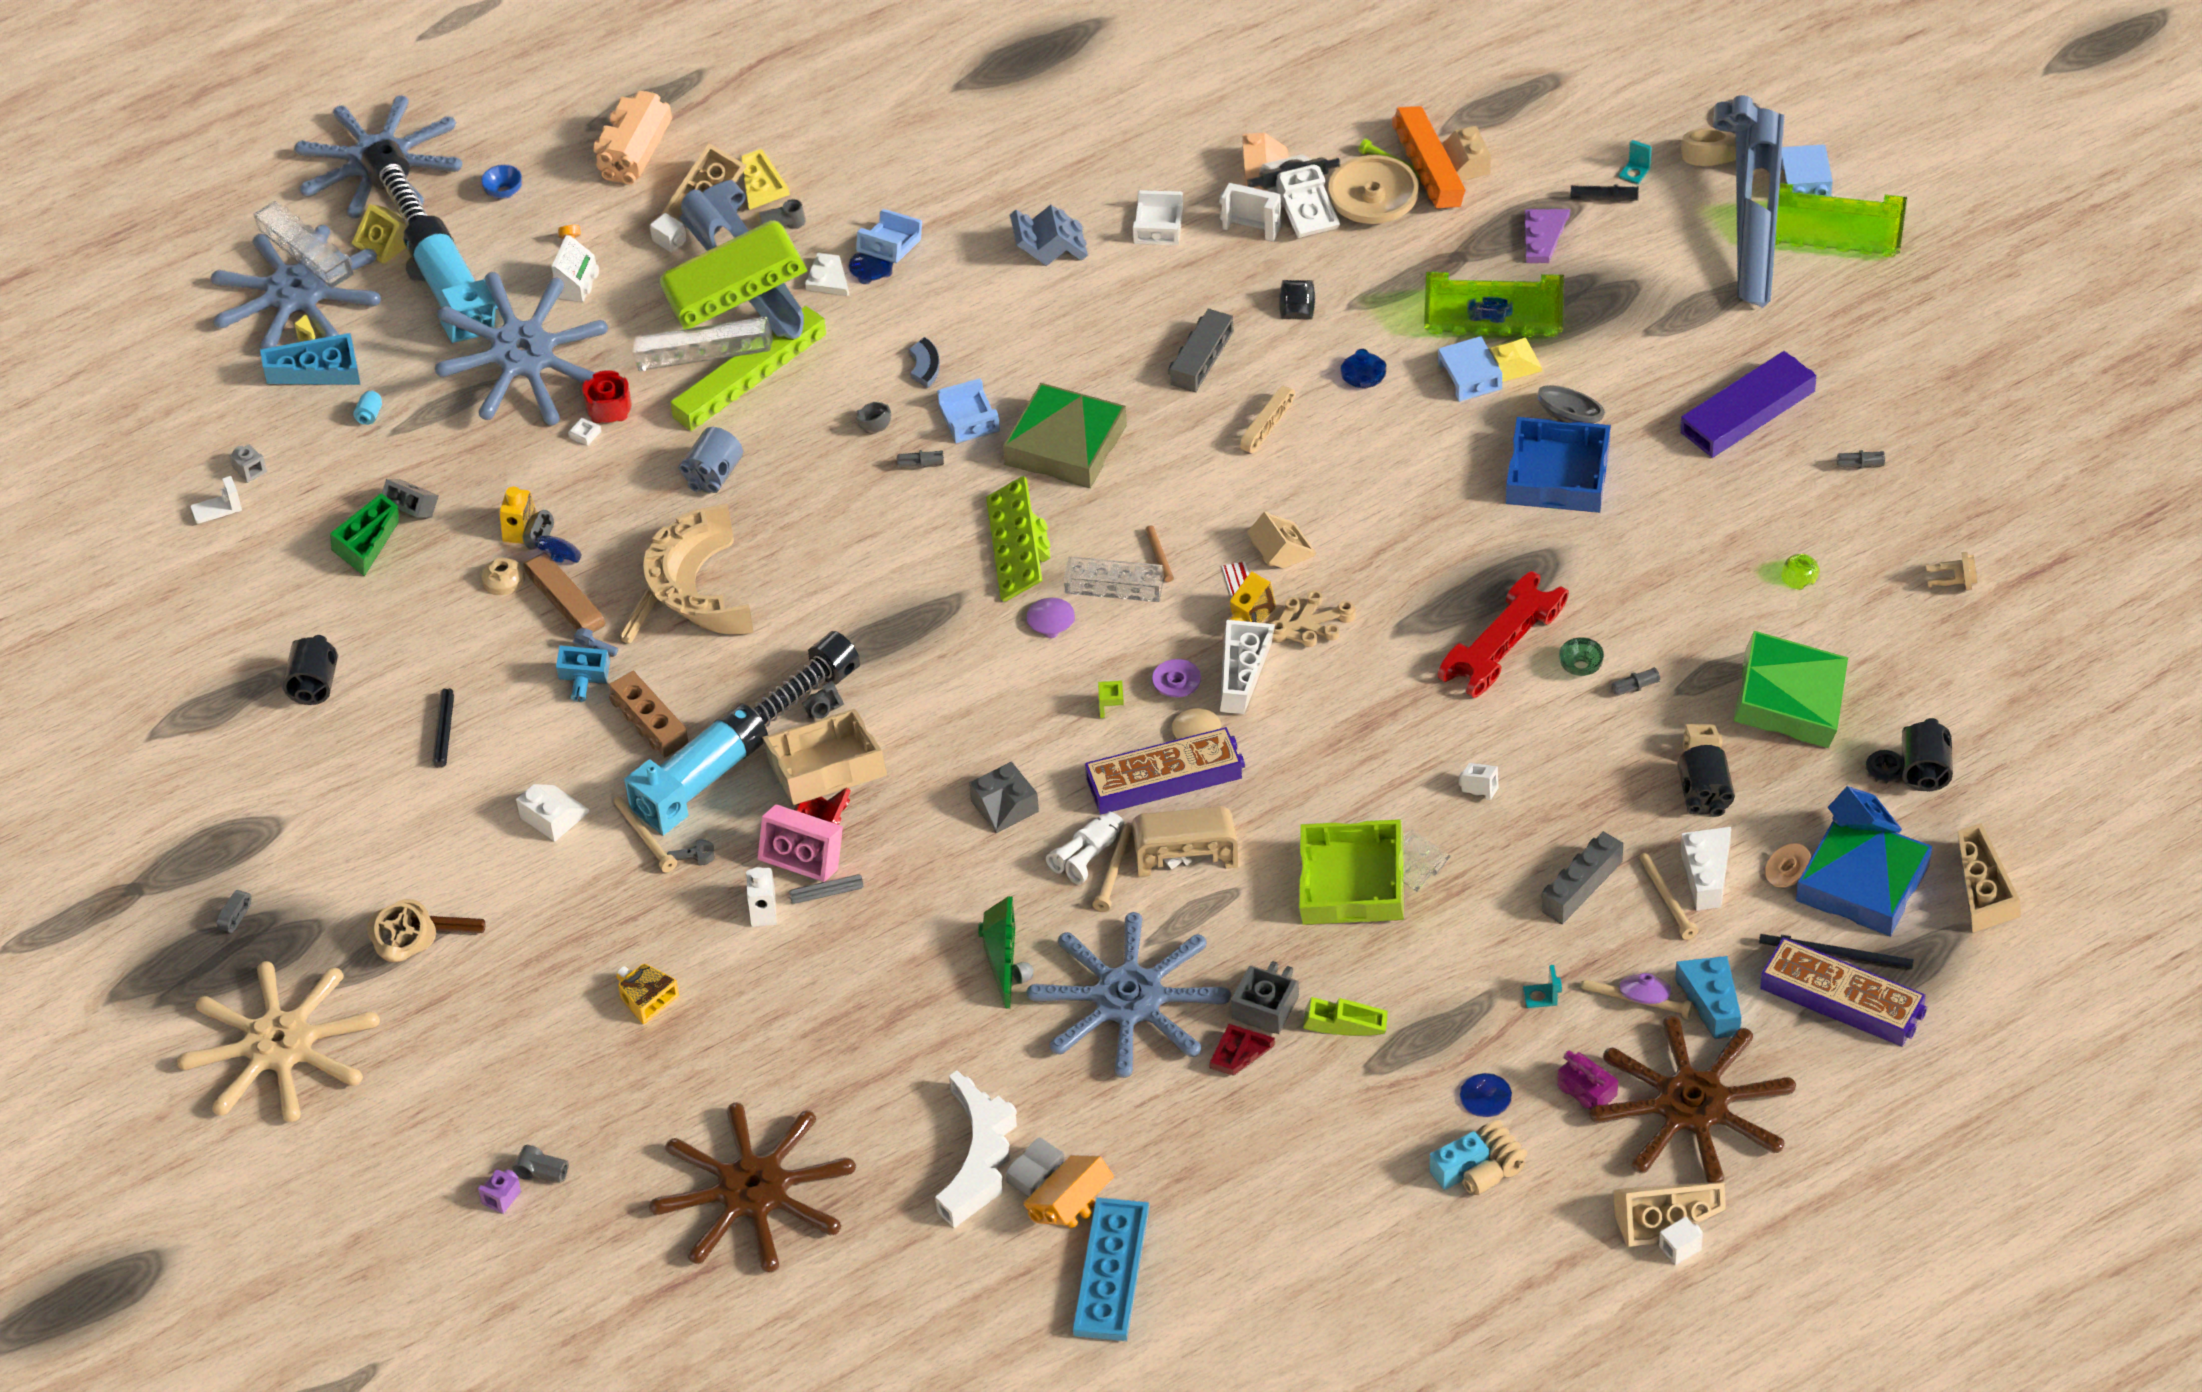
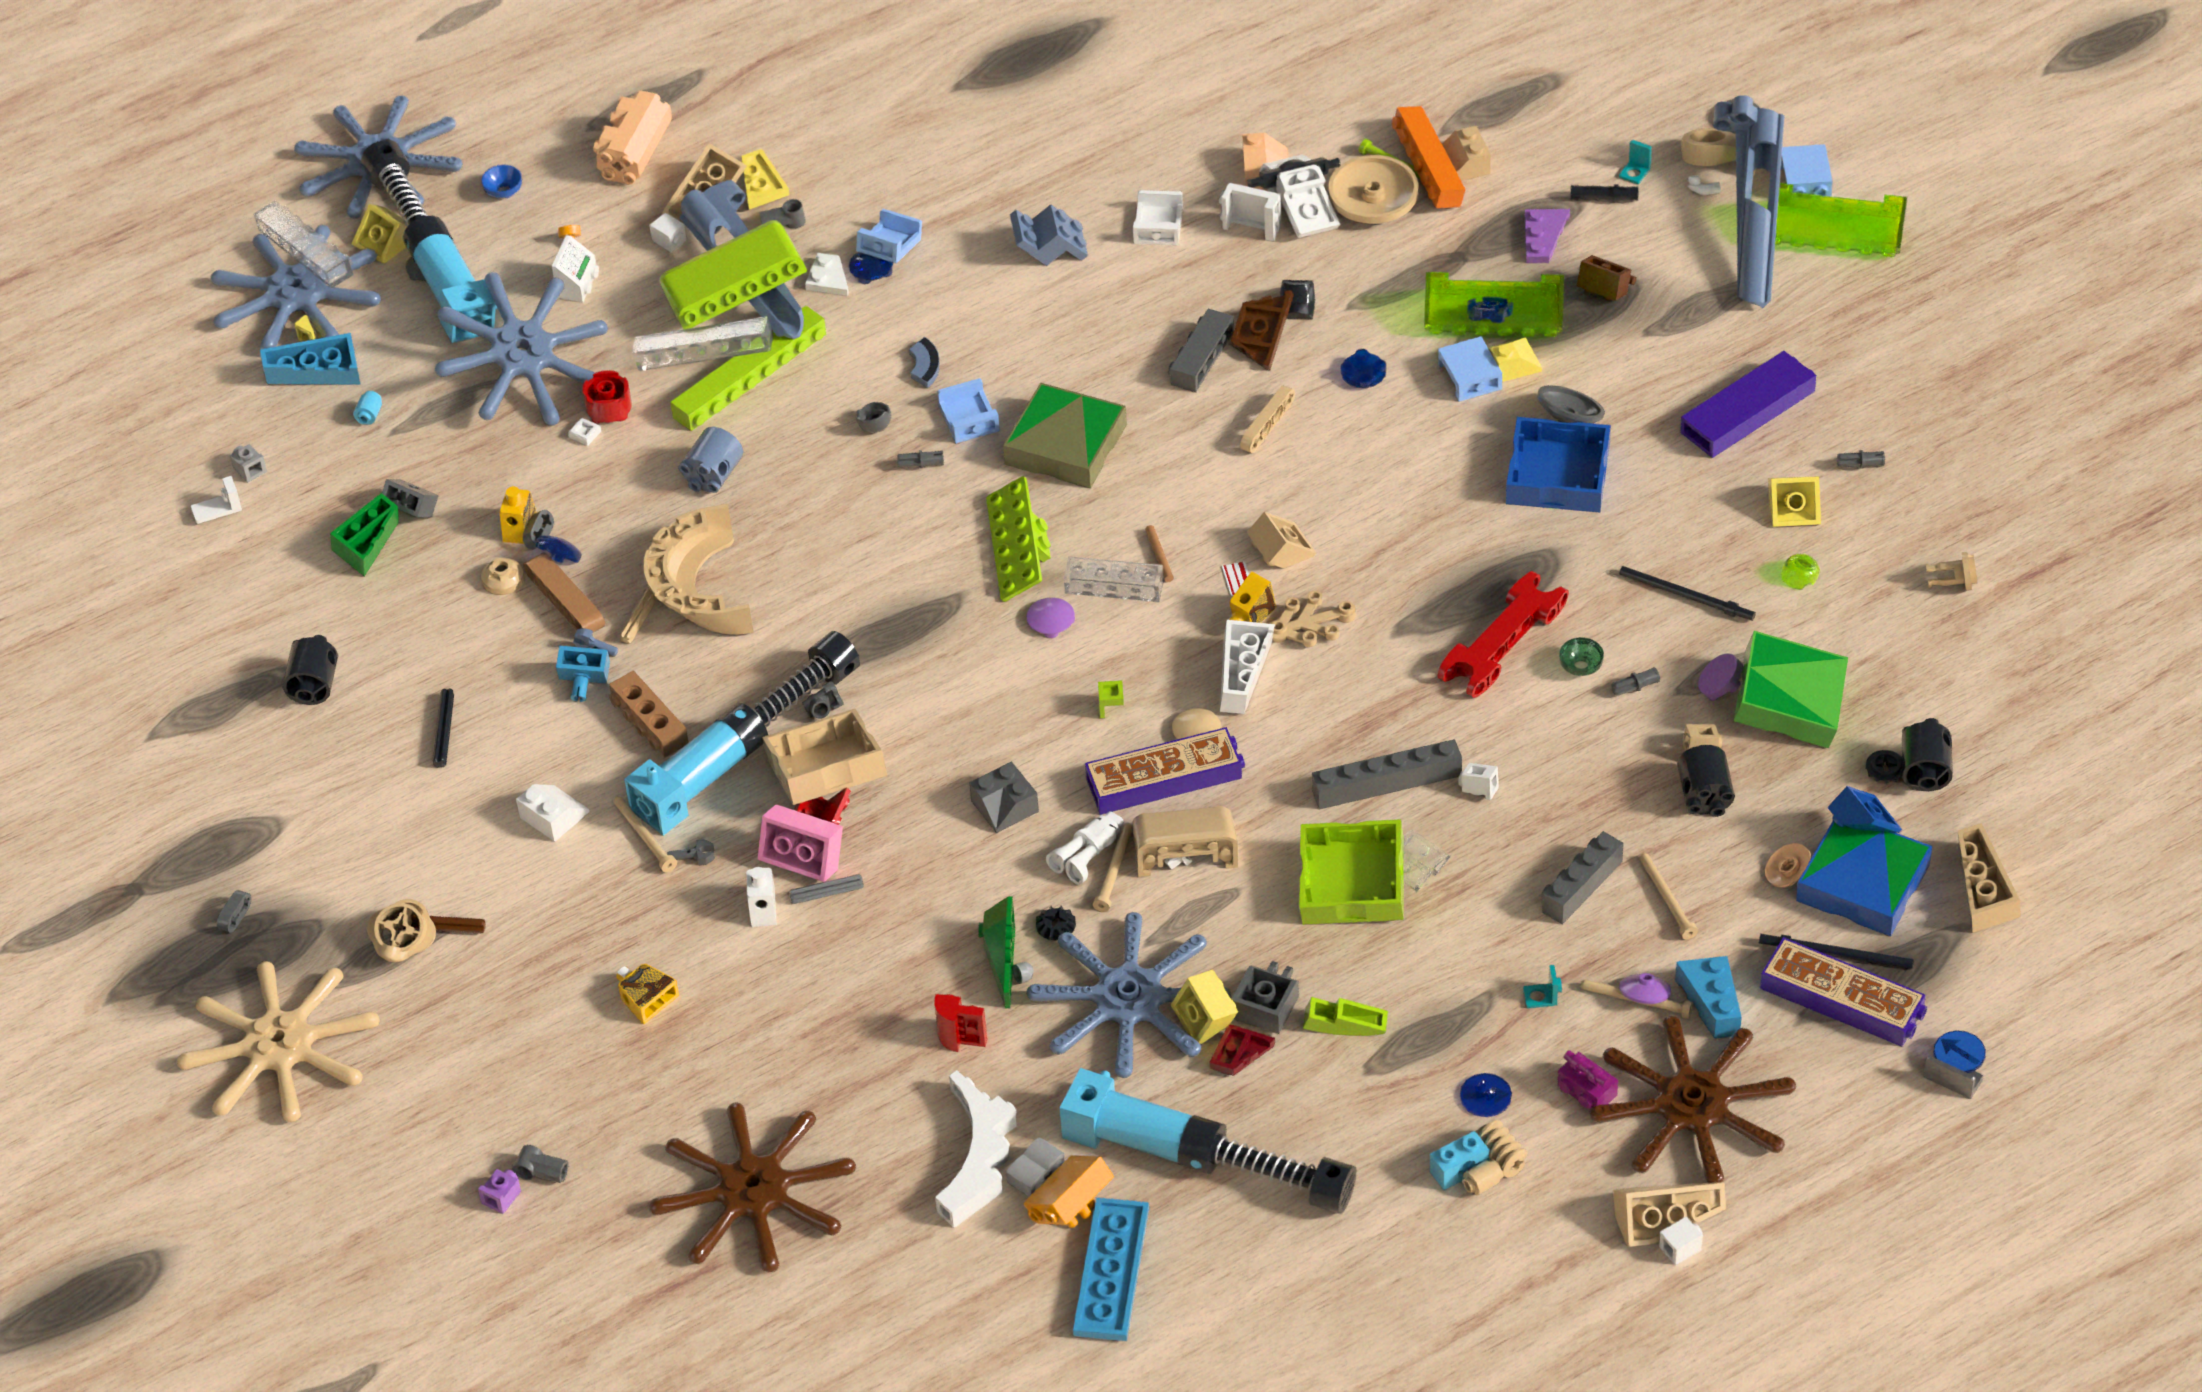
(959, 1023): none -> red brick
(1044, 922): none -> black gear
(1098, 1112): none -> piece
(1176, 678): medium lavender dish -> none
(1204, 1006): none -> light yellow slope
(1261, 327): none -> reddish brown wing
(1386, 774): none -> dark grey brick
(1604, 278): none -> reddish brown brick
(1703, 189): none -> white arm
(1705, 865): white wedge -> none
(1720, 676): none -> medium lavender tile
(1730, 608): none -> black bar
(1794, 501): none -> light yellow slope
(1952, 1077): none -> flat silver panel
(1960, 1050): none -> blue piece

